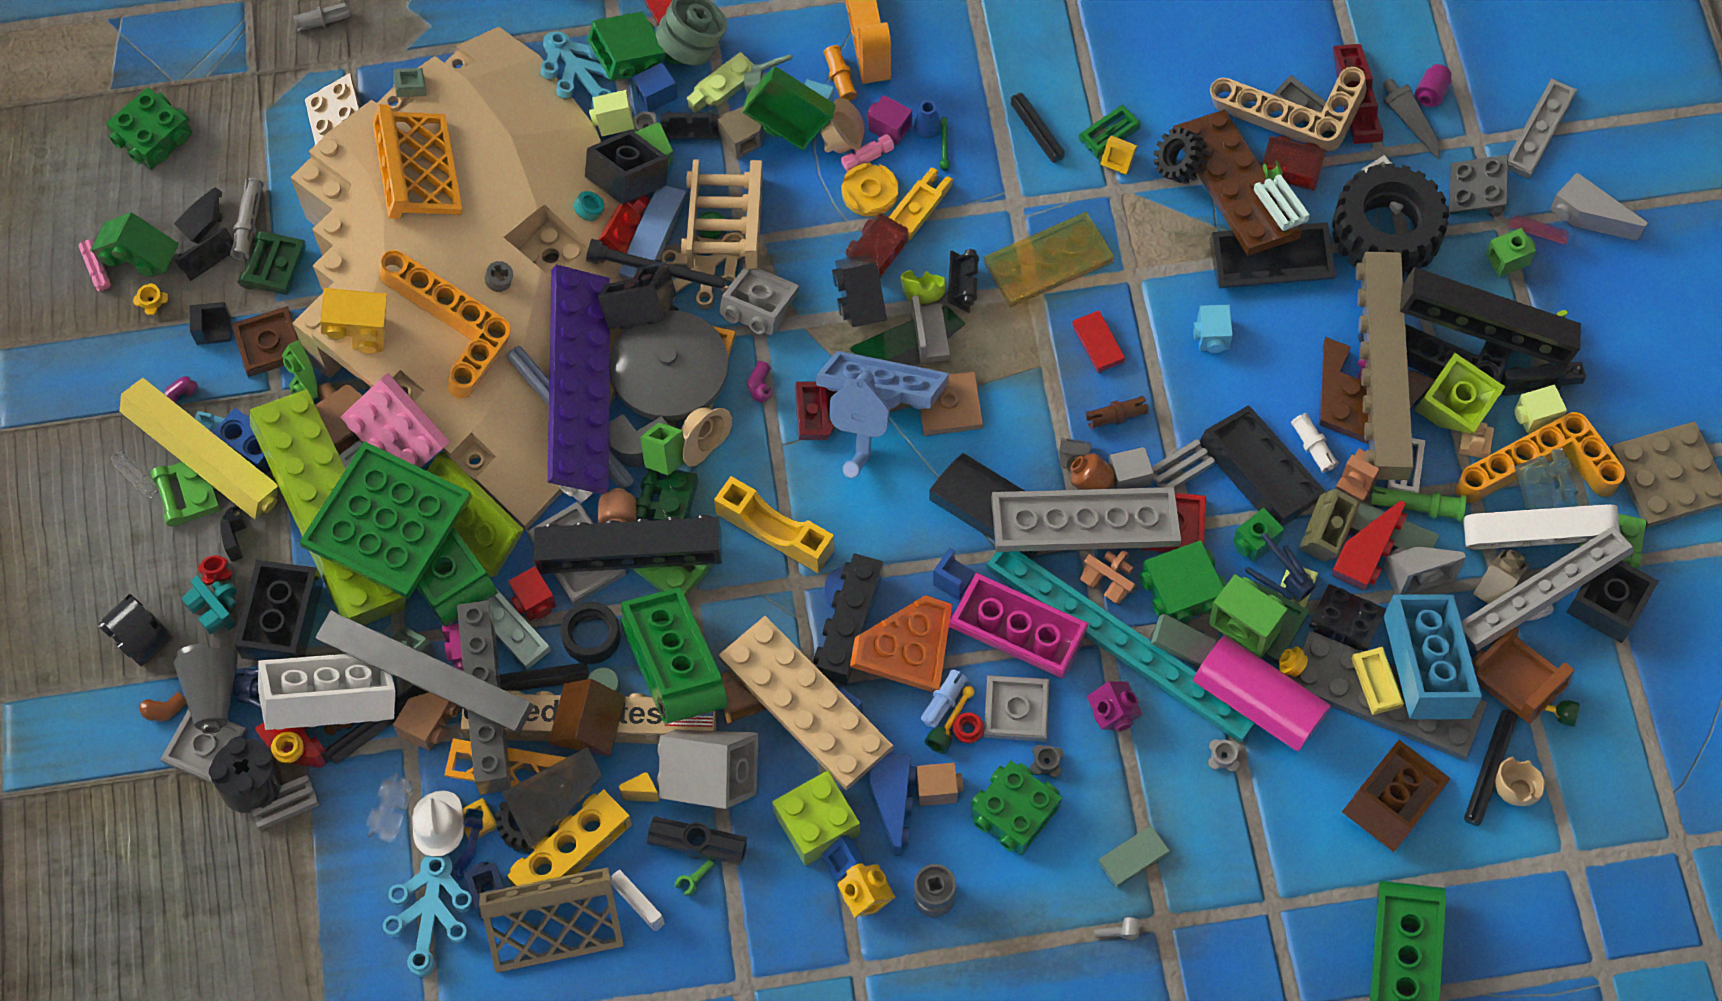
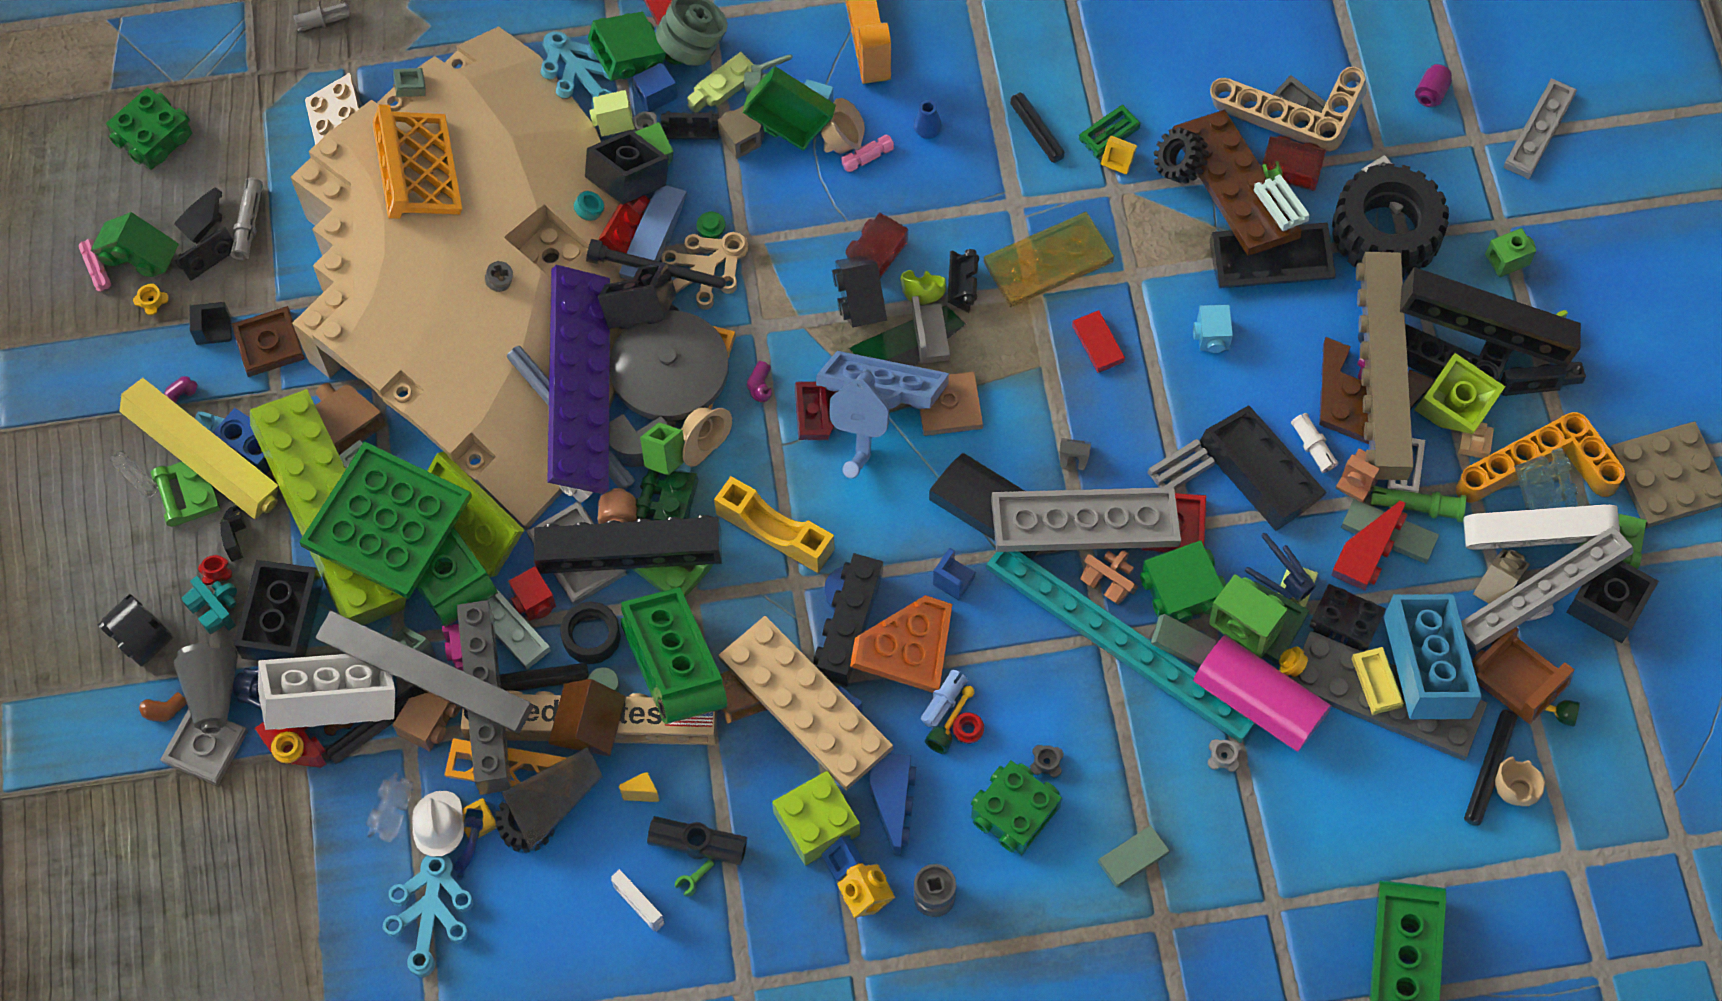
(246, 775): black brick -> none
(280, 264): dark green plate -> none
(283, 815): light grey tile -> none
(297, 362): bright green slope -> none
(356, 316): yellow brick -> none
(394, 423): bright pink plate -> none
(452, 315): light orange beam -> none
(481, 876): dark blue brick -> none
(540, 896): dark tan fence -> none
(589, 845): yellow brick -> none
(708, 767): light grey slope -> none
(747, 225): tan fence -> none
(758, 300): light grey plate -> none
(839, 72): light orange pin -> none
(869, 189): yellow tile -> none
(889, 119): magenta brick -> none
(921, 202): yellow hinge -> none
(938, 784): medium nougat brick -> none
(944, 164): green hinge -> none
(1016, 708): light grey tile -> none
(1019, 625): dark pink brick -> none
(1092, 473): dark orange head -> none
(1115, 706): magenta brick -> none
(1117, 412): reddish brown pin -> none
(1129, 931): light grey hand -> none
(1131, 469): light grey panel -> none
(1249, 538): green brick -> none
(1329, 525): olive brick -> none
(1365, 125): dark red slope -> none
(1396, 795): reddish brown slope -> none
(1406, 107): dark grey bar -> none
(1422, 568): light grey slope -> none
(1479, 185): dark grey hinge -> none
(1539, 229): clear pink tile -> none
(1539, 408): yellowish green brick -> none
(1593, 209): light grey slope -> none

